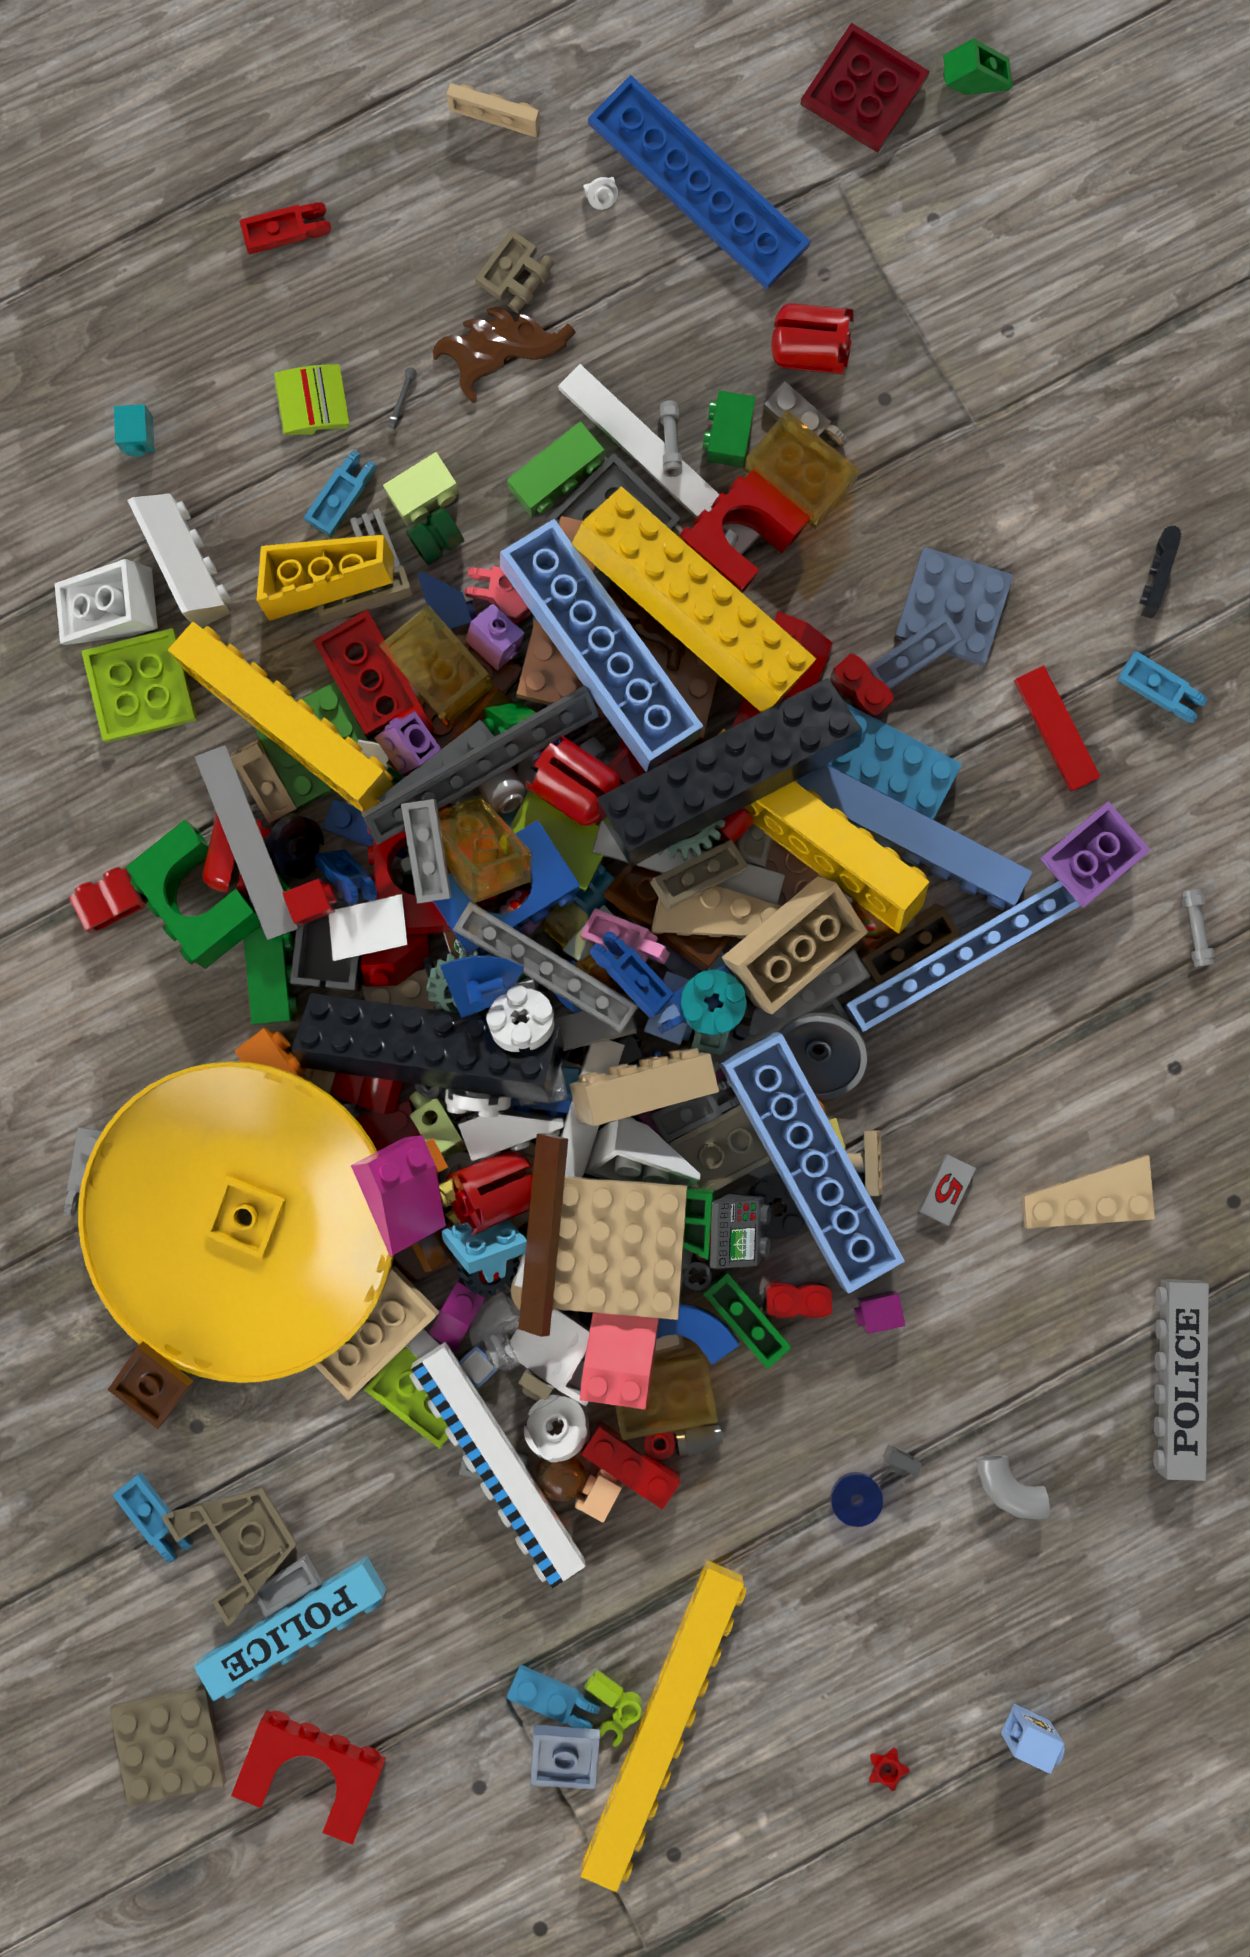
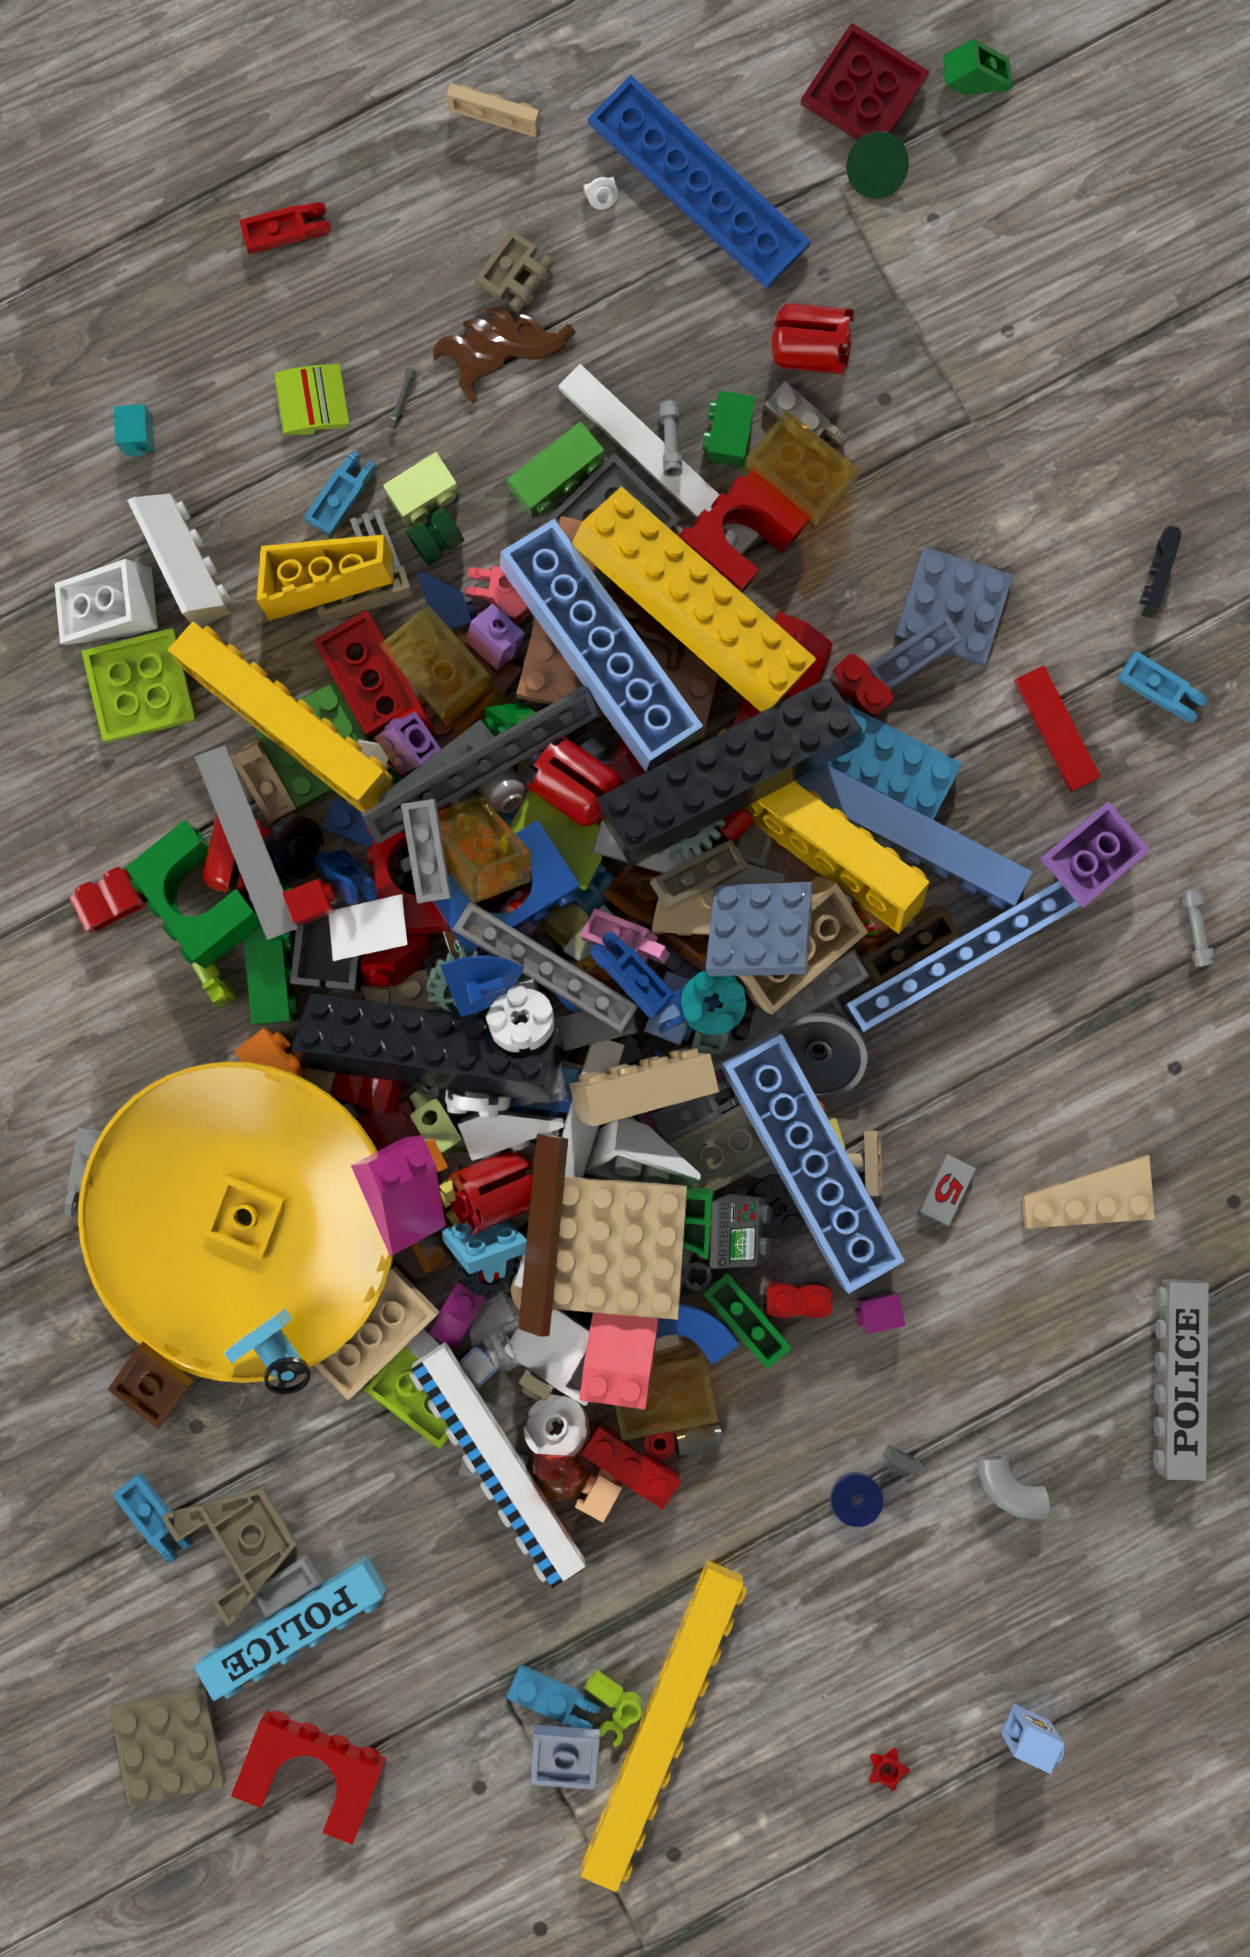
(218, 989): none -> lime bar
(275, 1352): none -> medium azure piece
(552, 1466): none -> clear red bracket
(760, 929): none -> sand blue plate
(877, 164): none -> dark green piece

